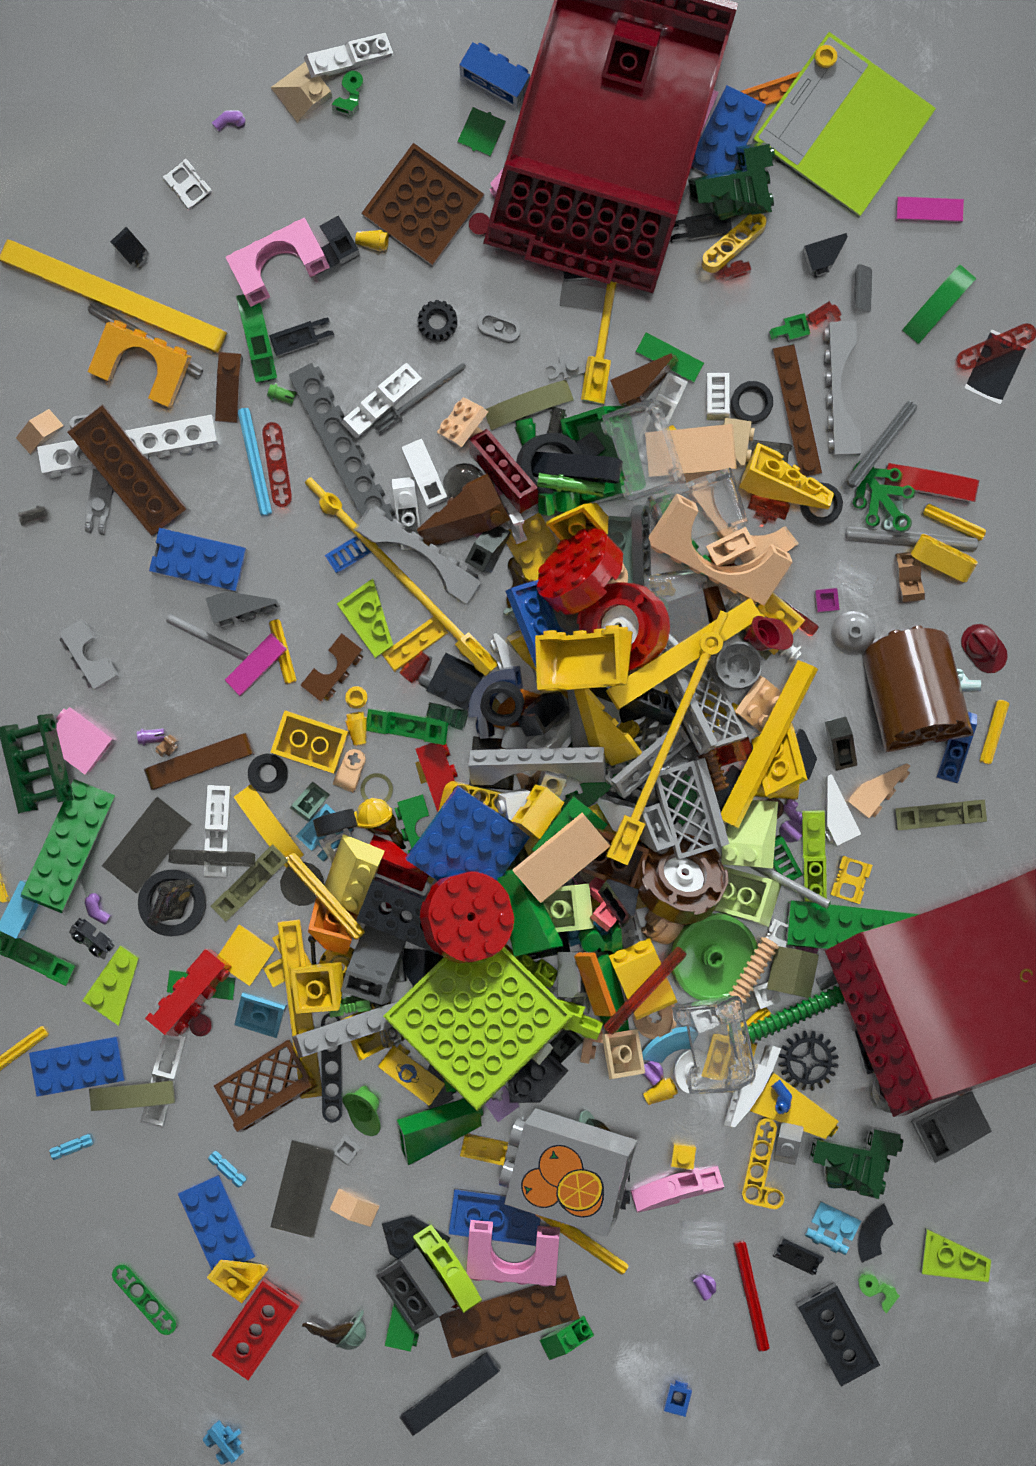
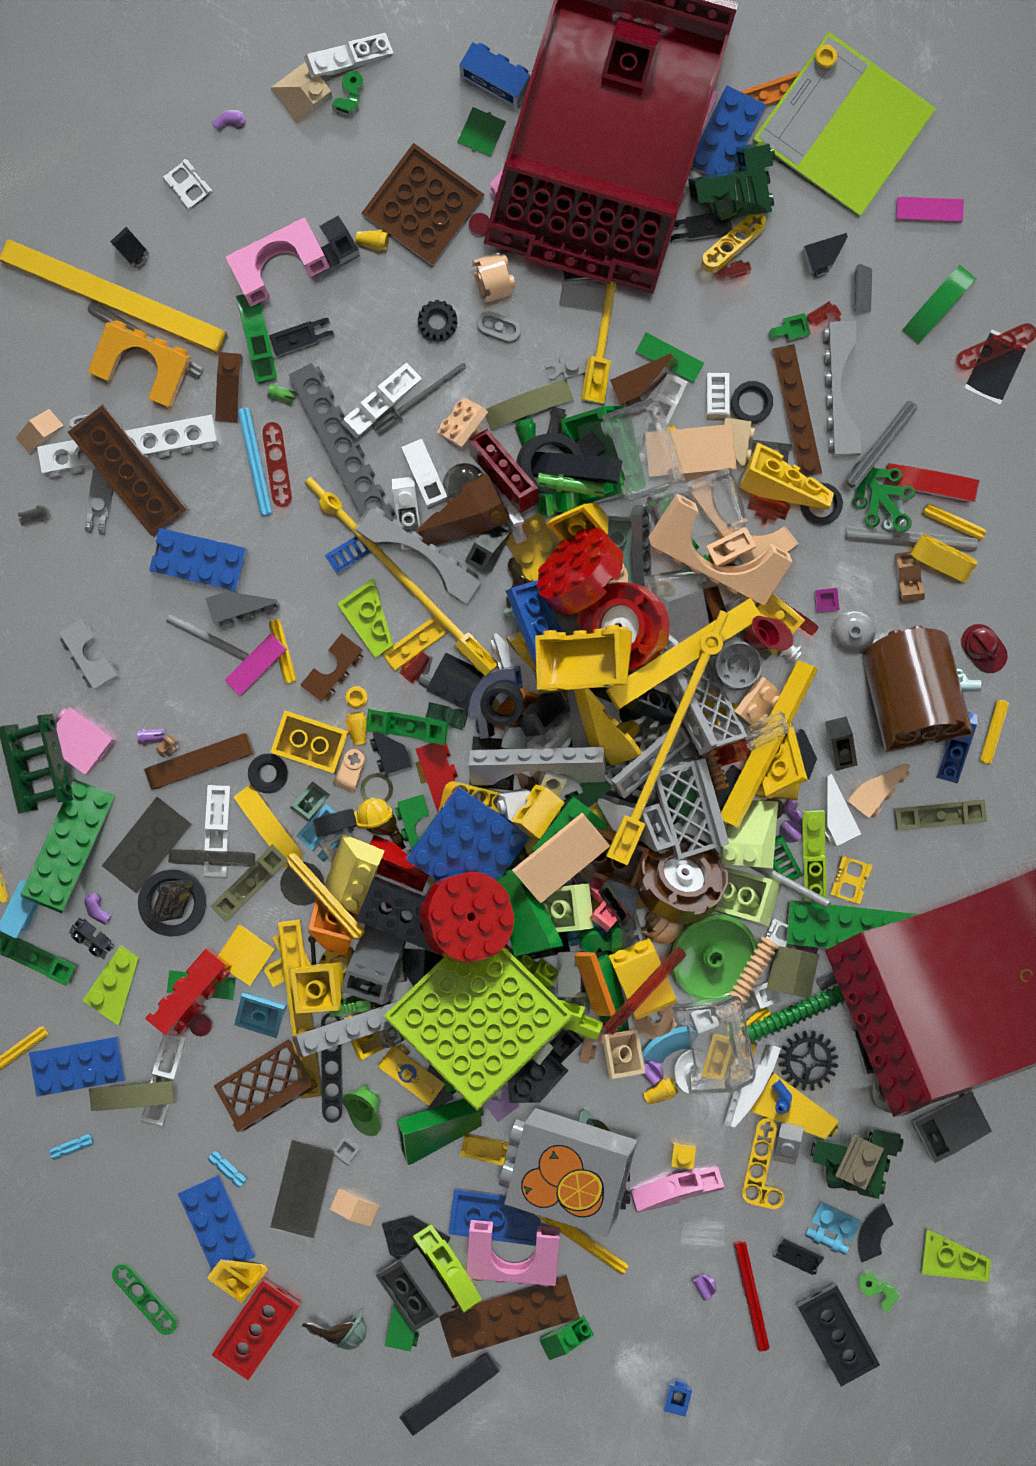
(226, 1441): dark azure hips -> none
(391, 754): none -> black slope
(493, 277): none -> light nougat brick
(765, 727): none -> clear tile
(859, 1162): none -> dark tan plate

